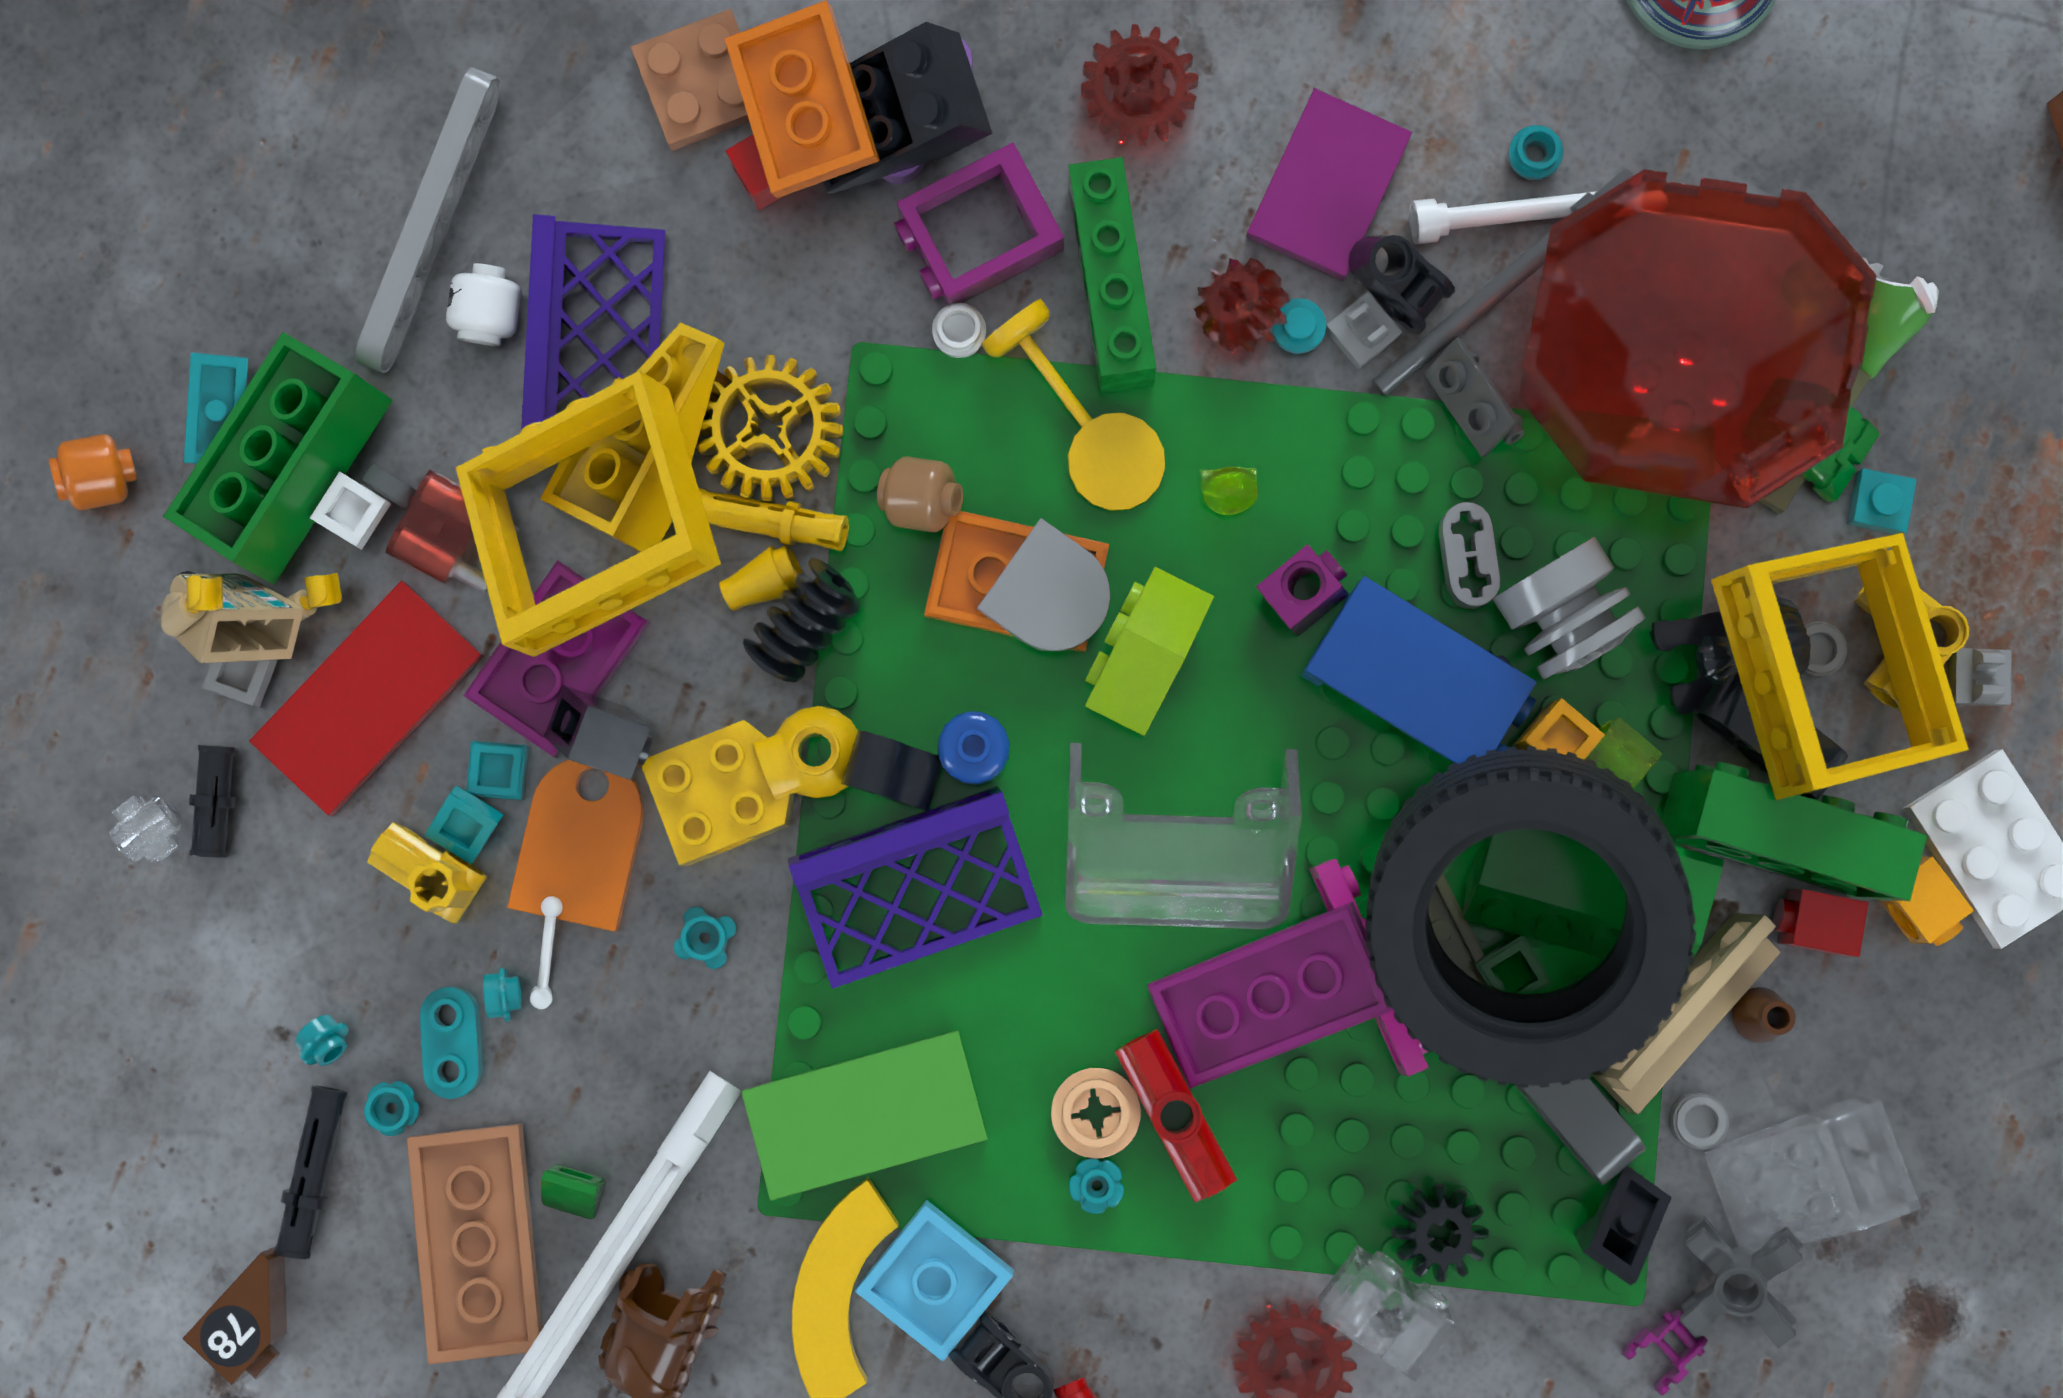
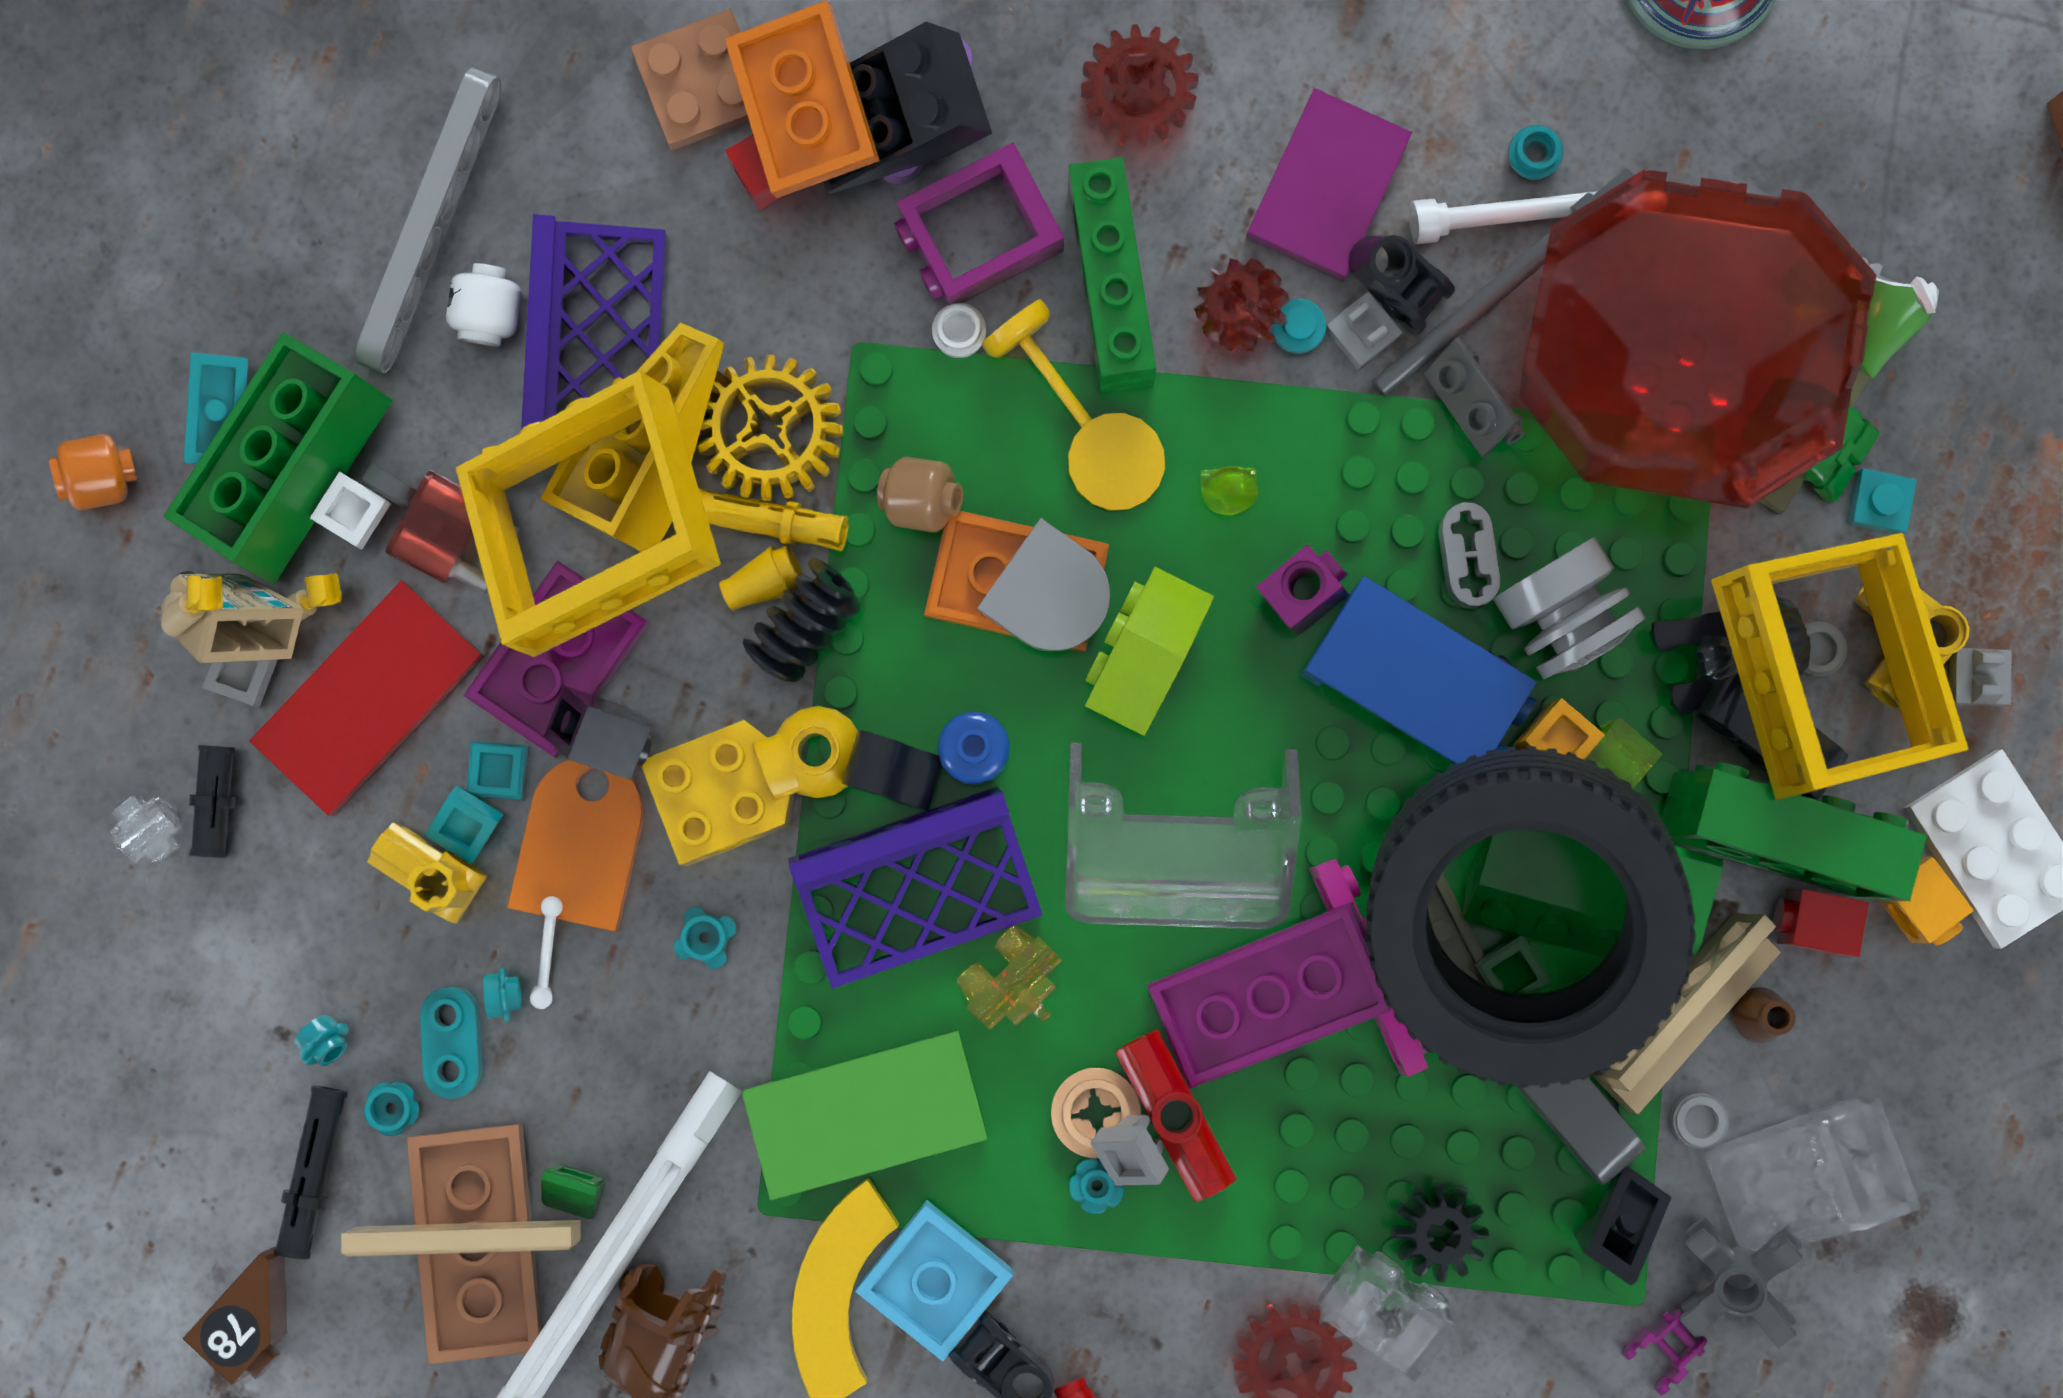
(461, 1238): none -> tan tile
(1018, 987): none -> clear yellow hips
(1130, 1152): none -> light grey tile

